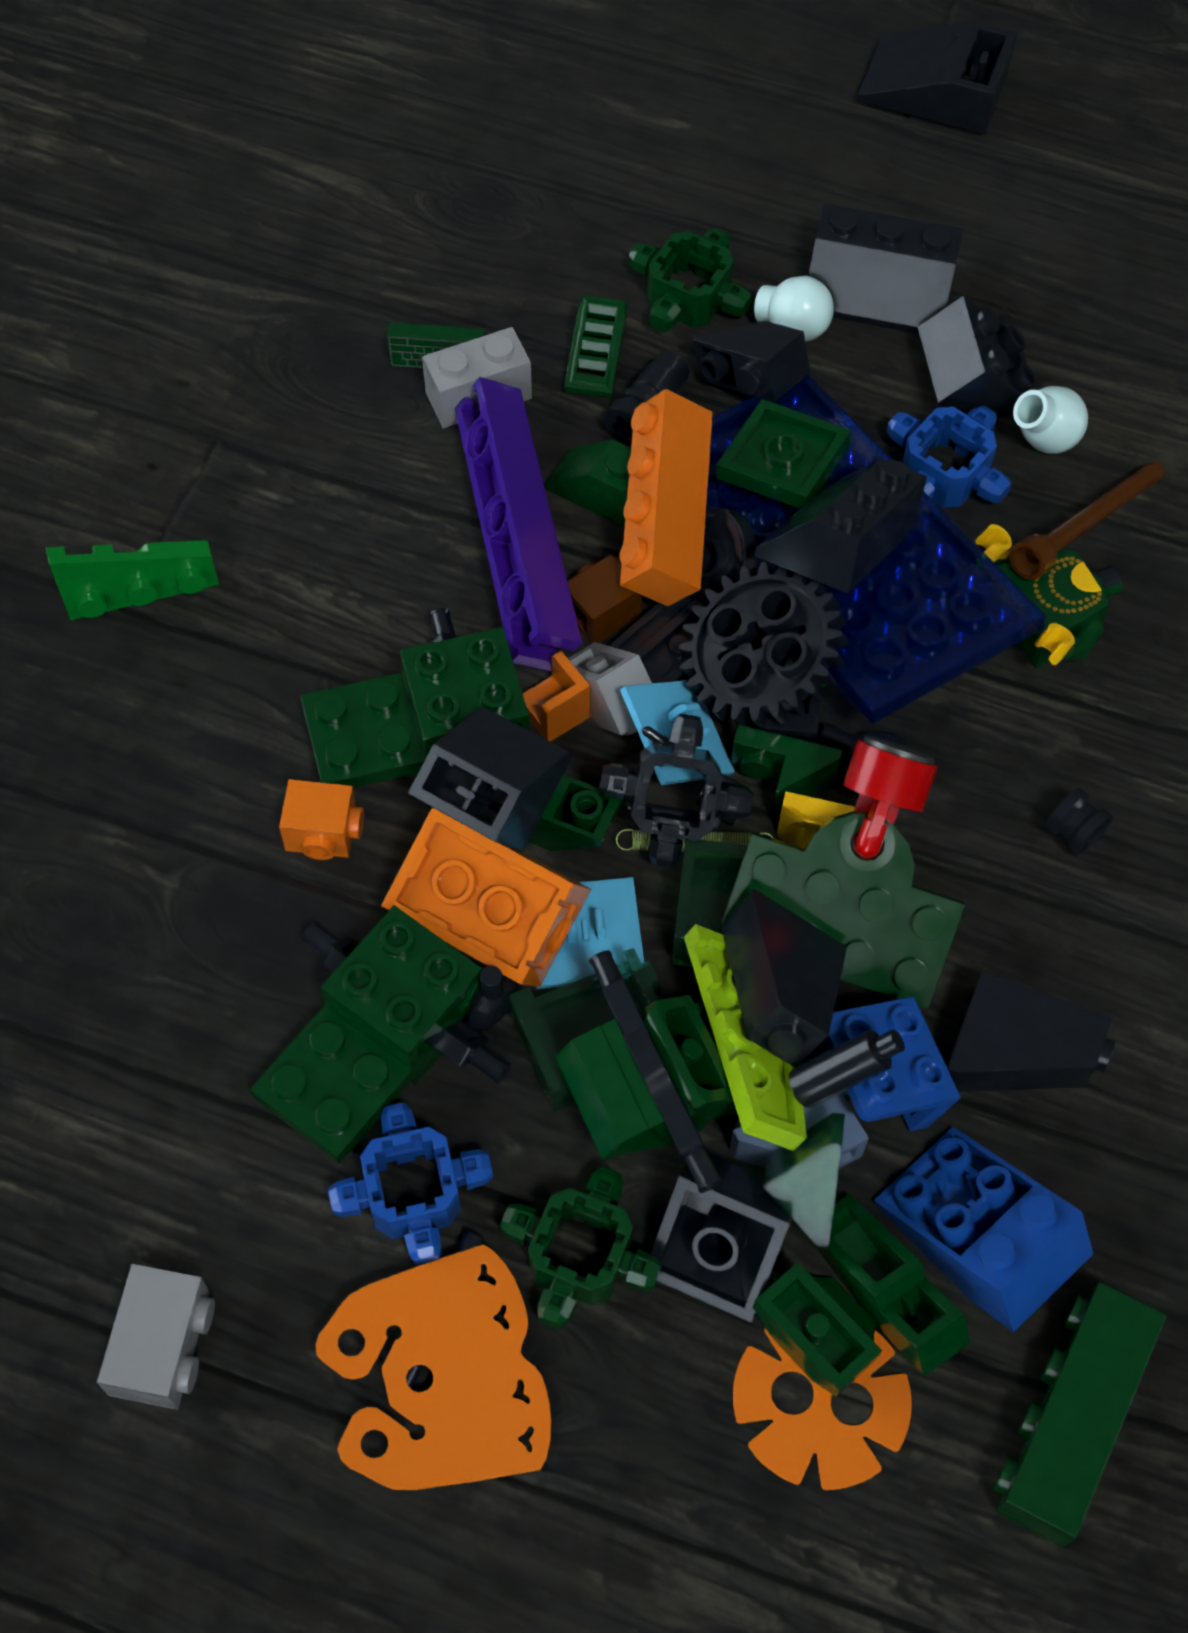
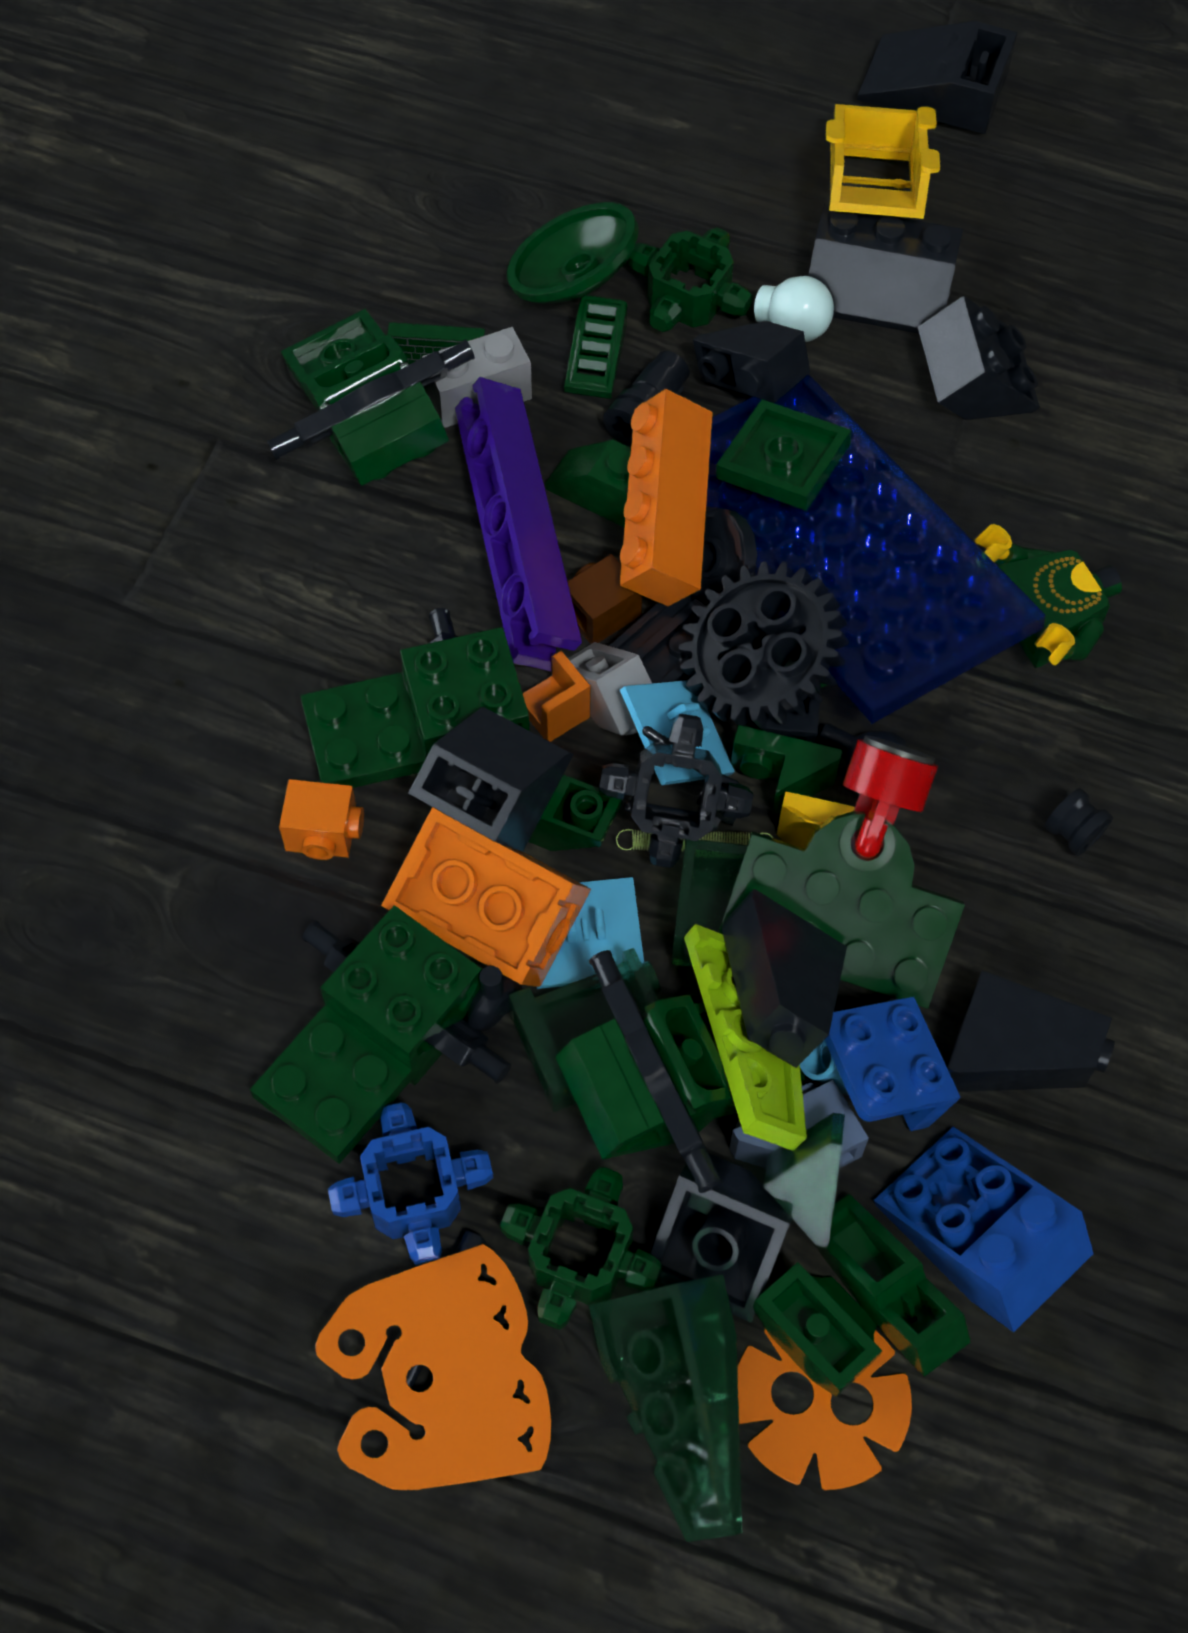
(123, 579): green wing -> none
(156, 1337): light grey brick -> none
(367, 396): none -> dark green piece
(573, 253): none -> dark green dish
(680, 1376): none -> clear green wedge
(844, 1067): black cylinder -> none
(849, 525): black slope -> none
(881, 135): none -> yellow piece
(971, 436): blue piece -> none
(1038, 553): reddish brown piece -> none
(1051, 418): light aqua piece -> none
(1080, 1414): dark green brick -> none

